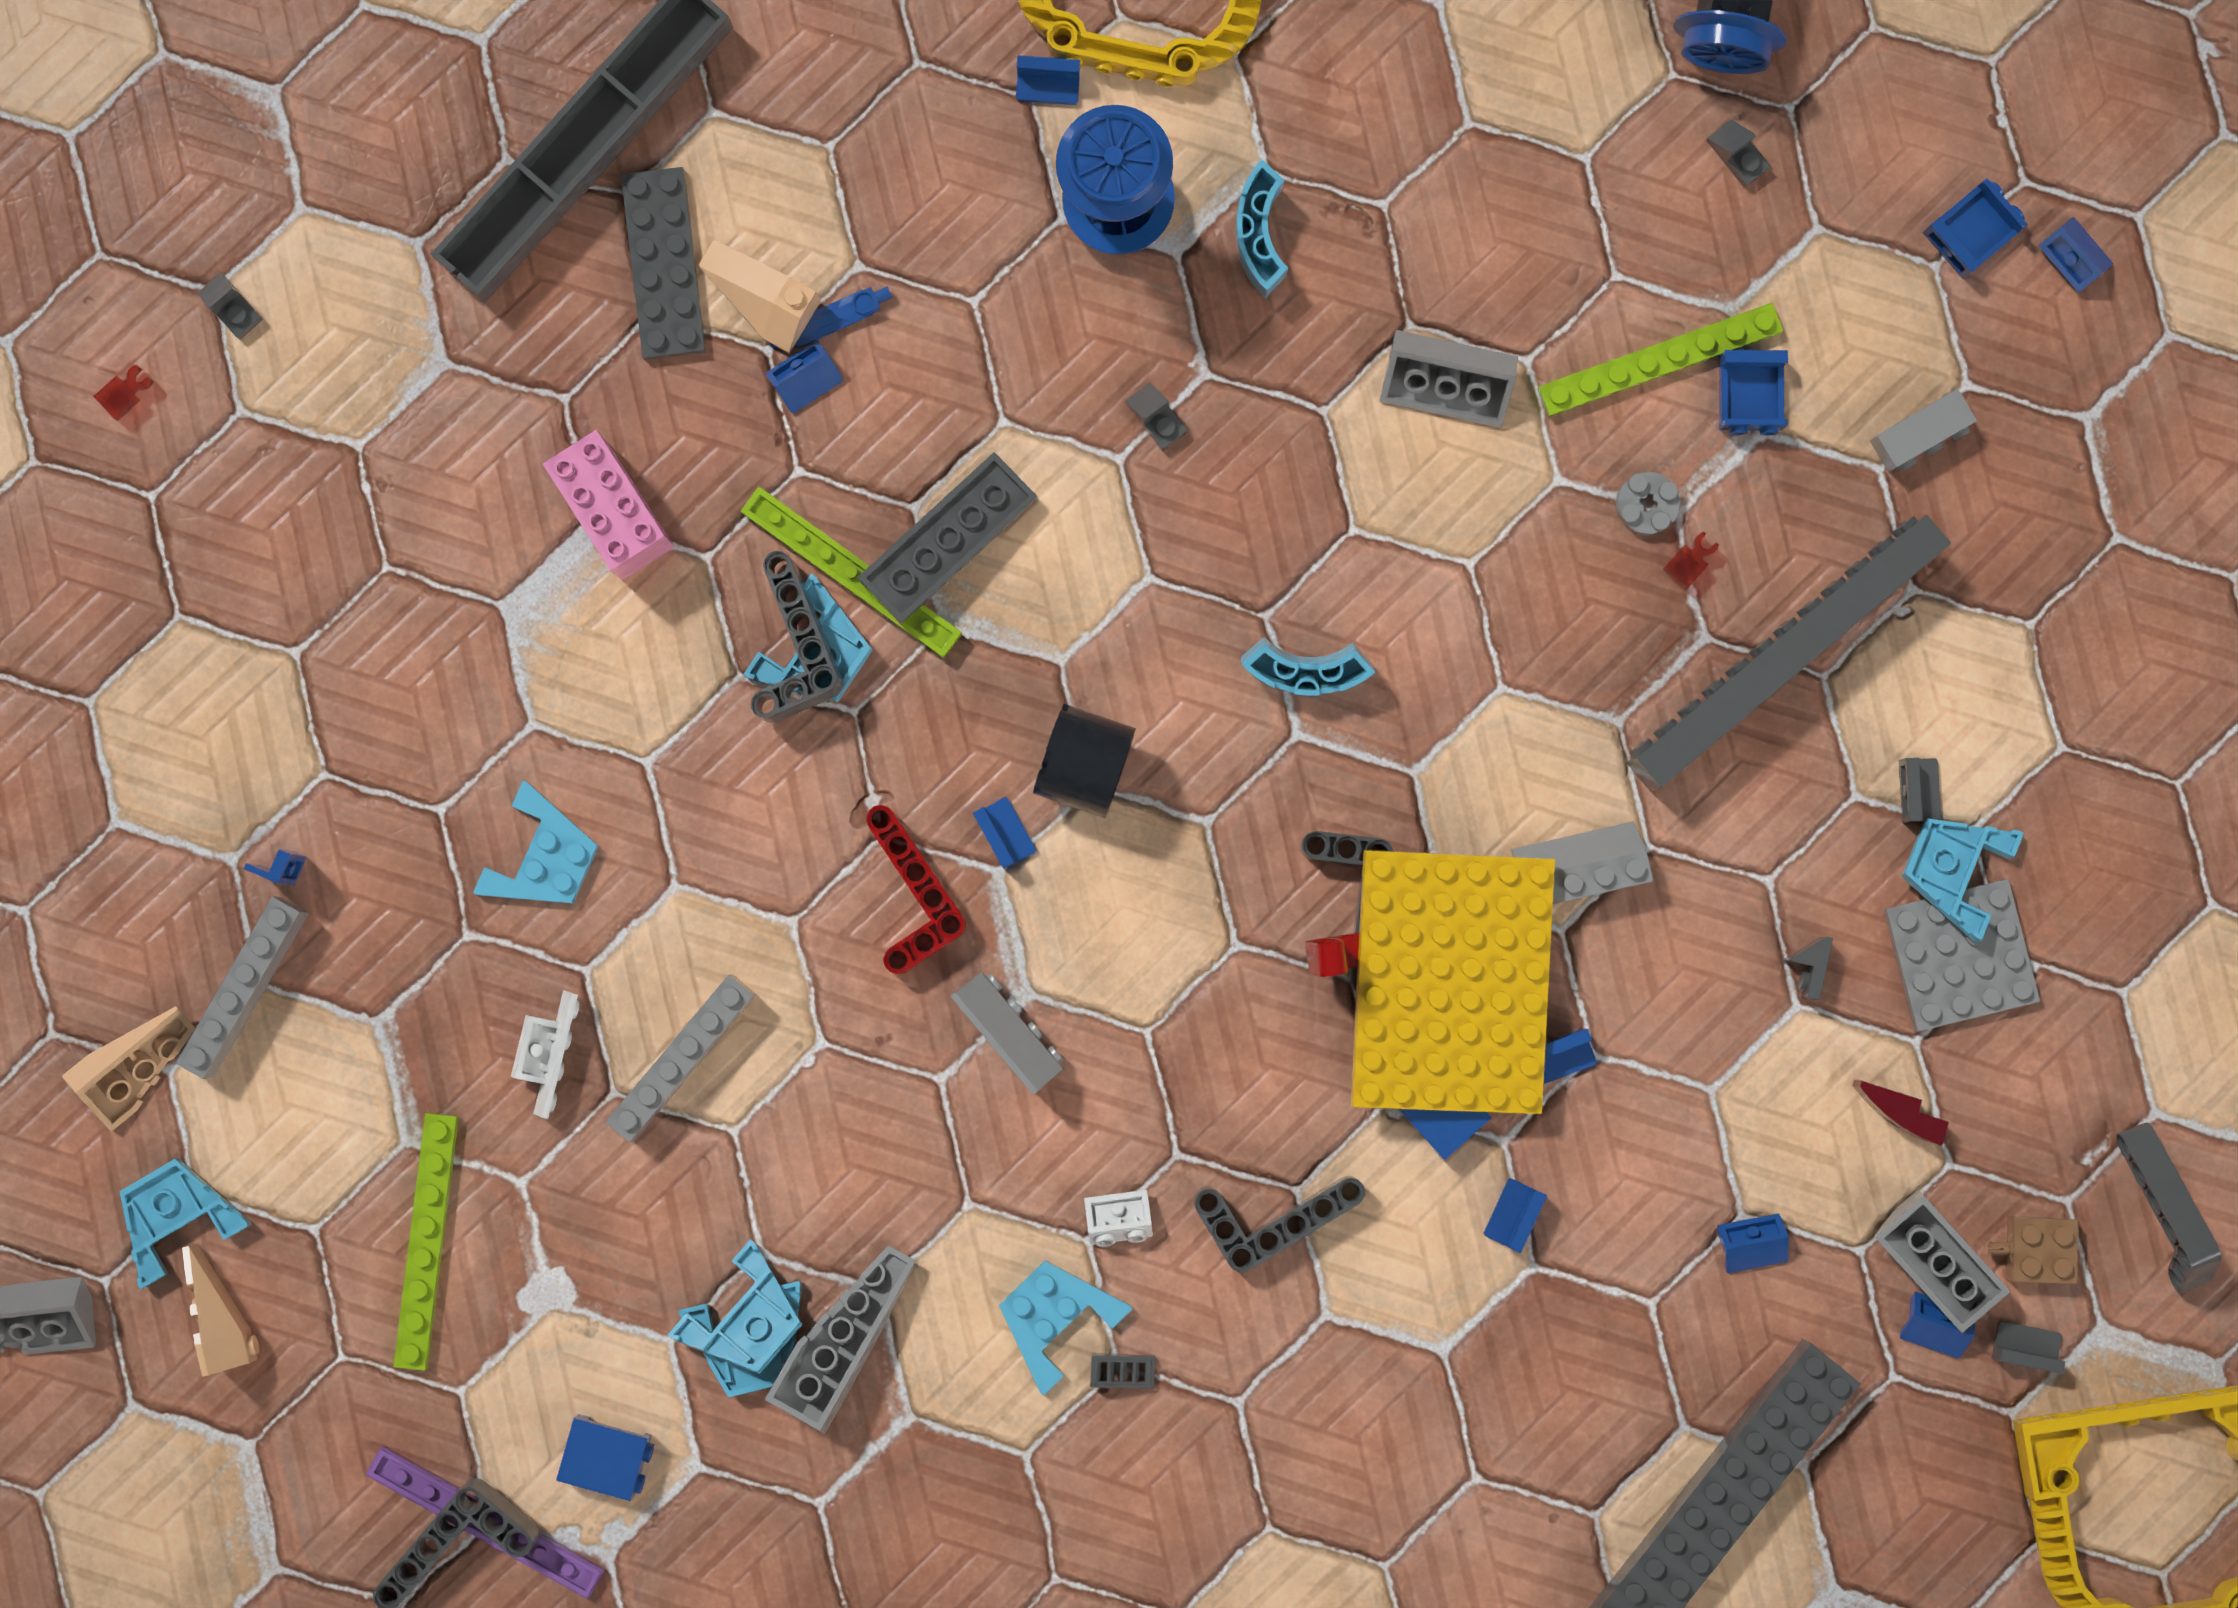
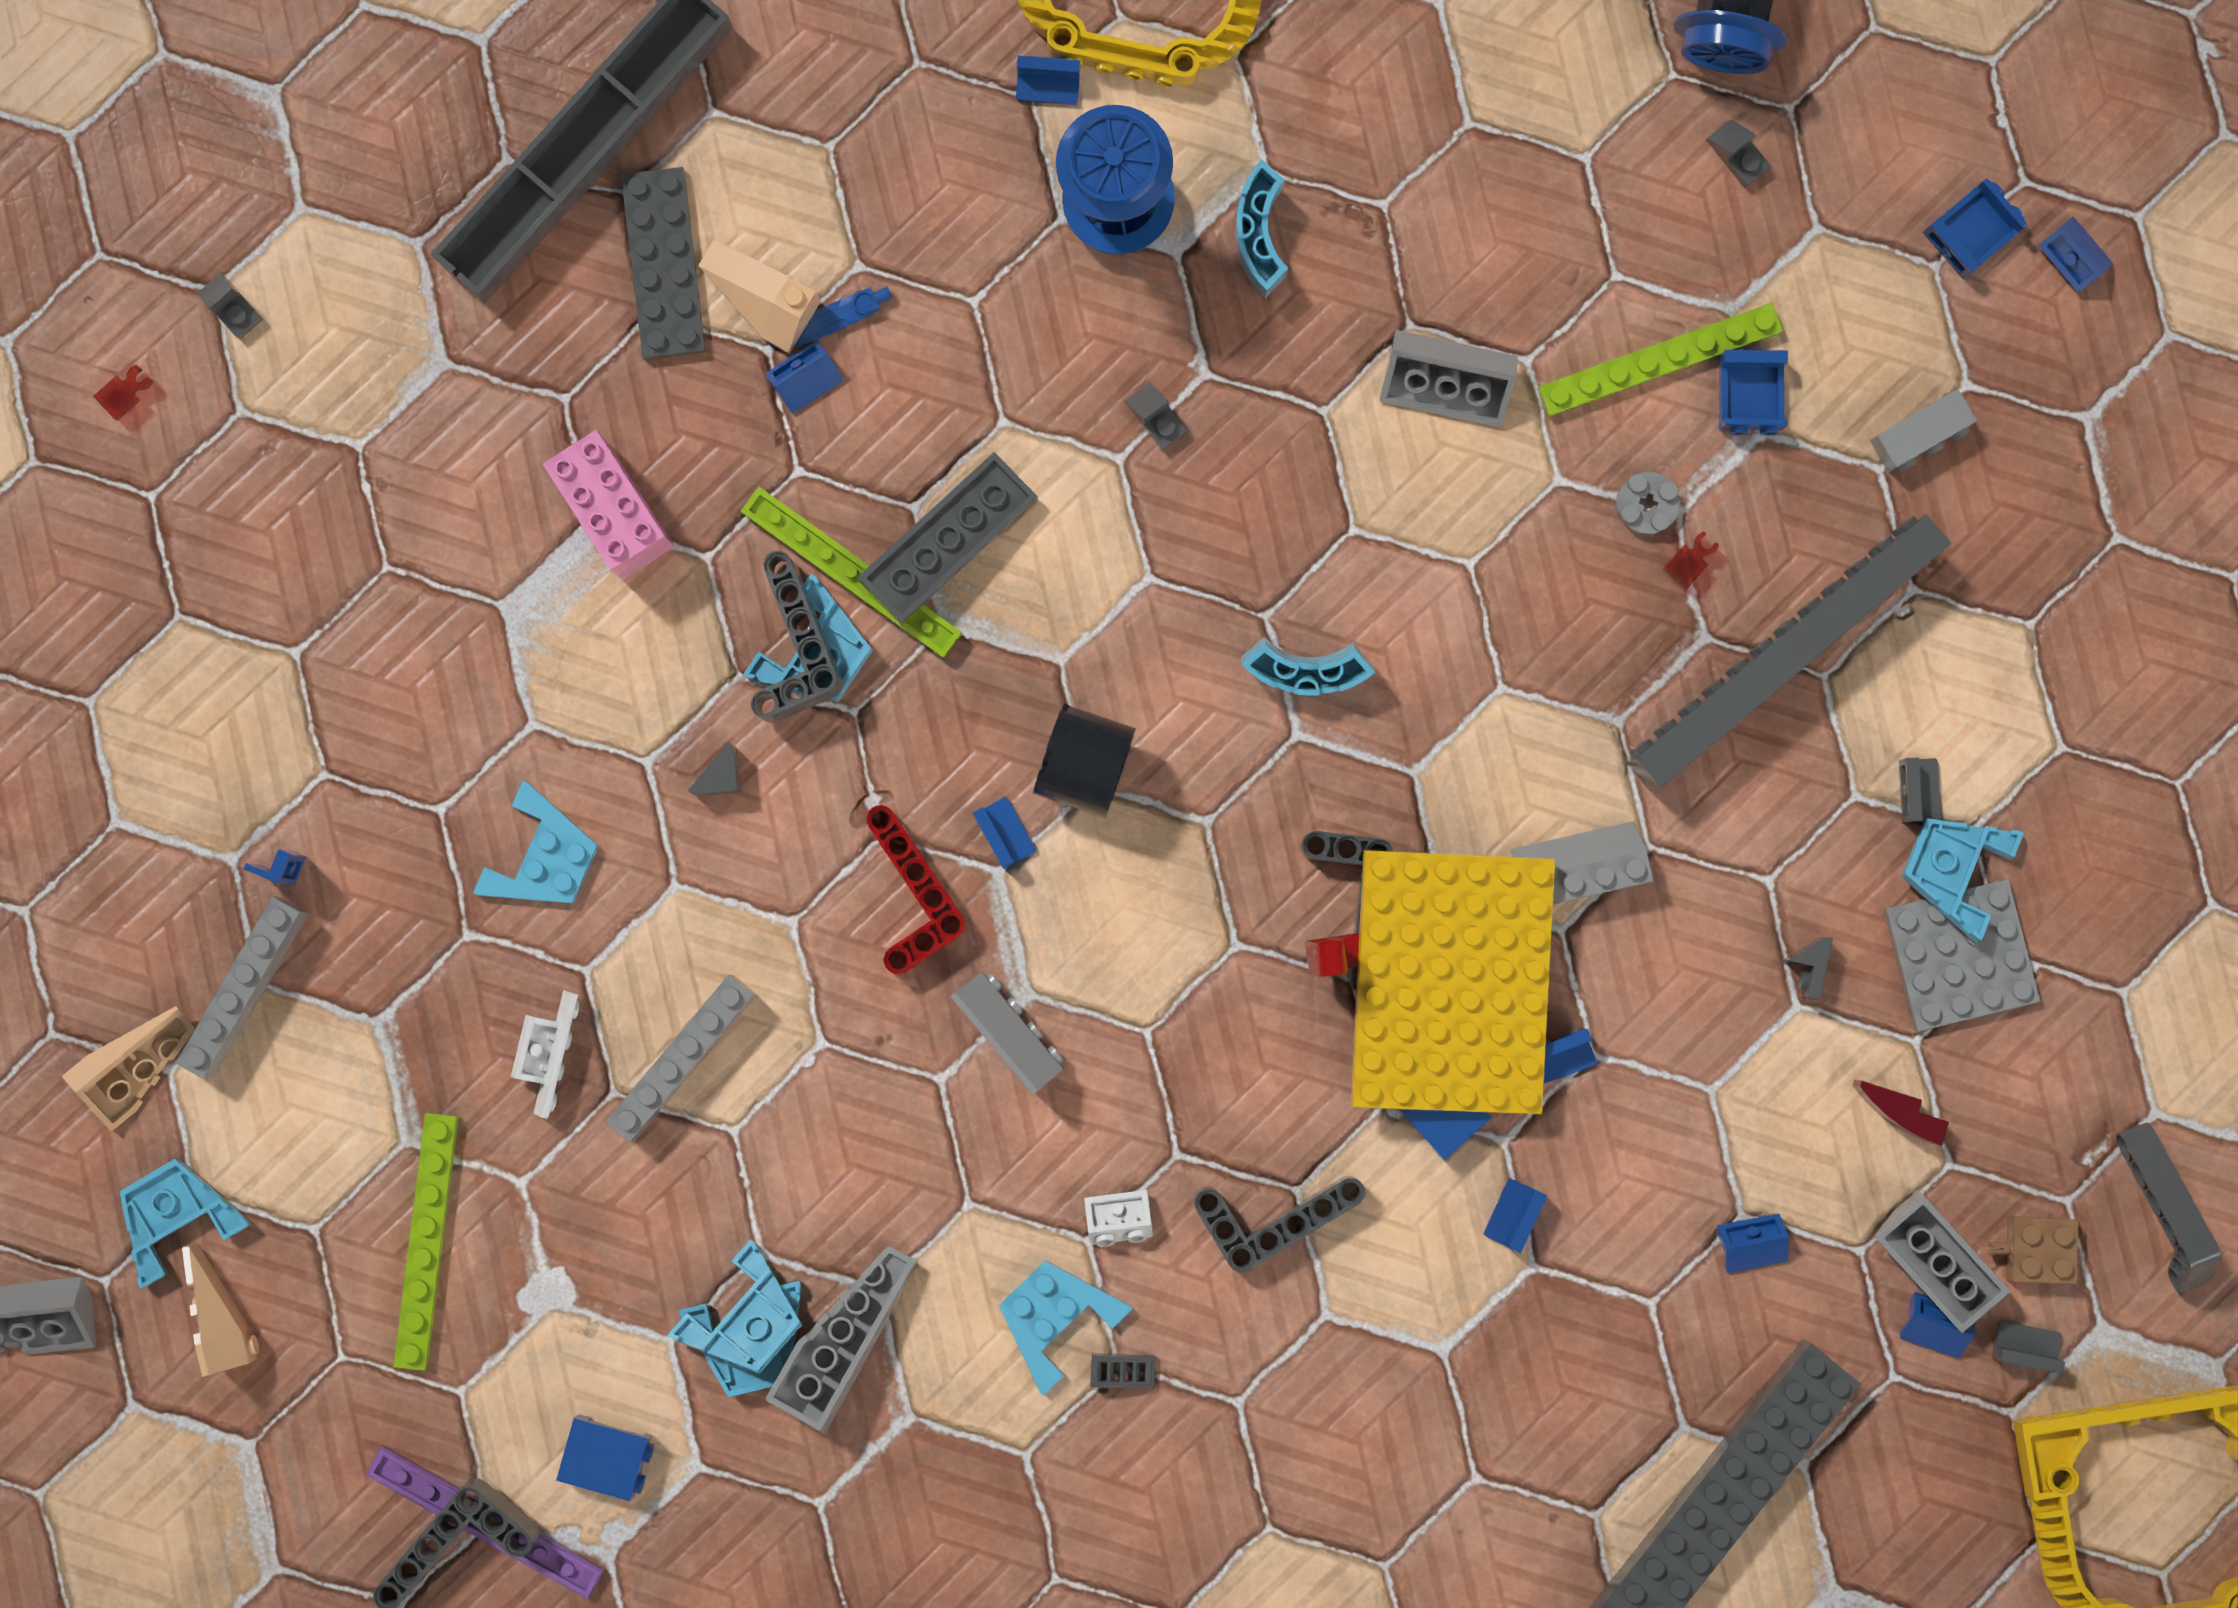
(720, 775): none -> dark grey slope

